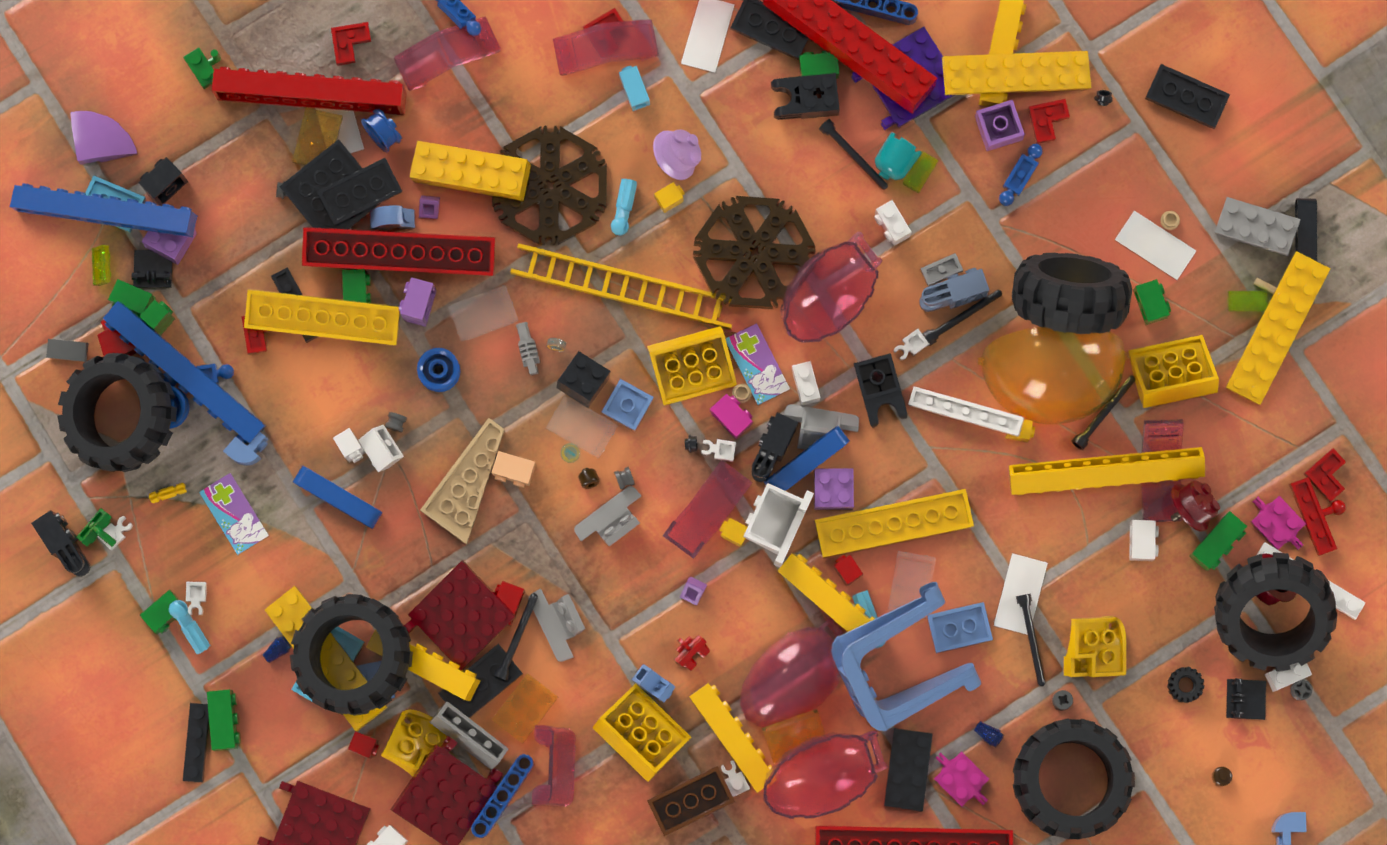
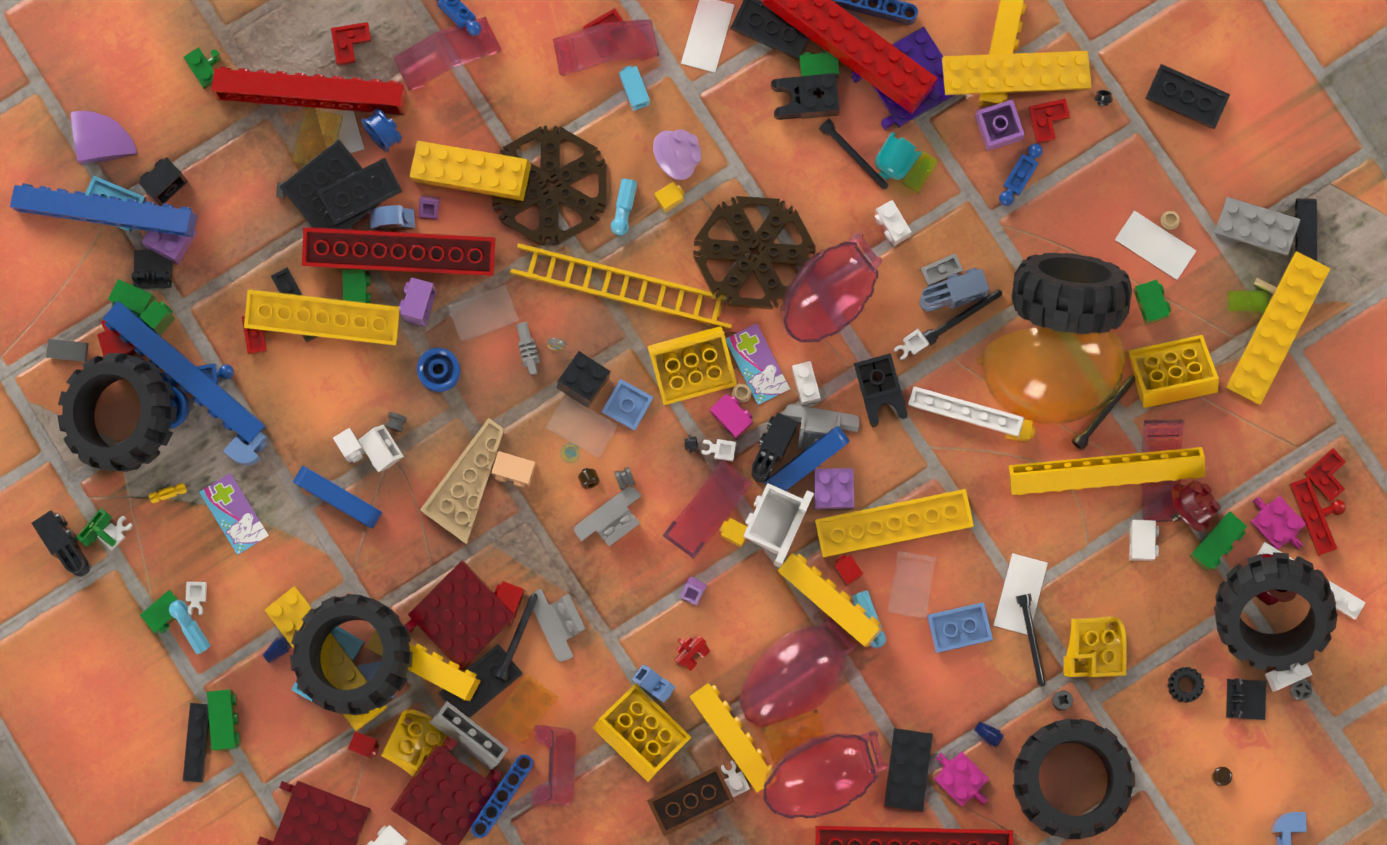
(101, 265): clear neon green plate -> none
(852, 646): medium blue piece -> none

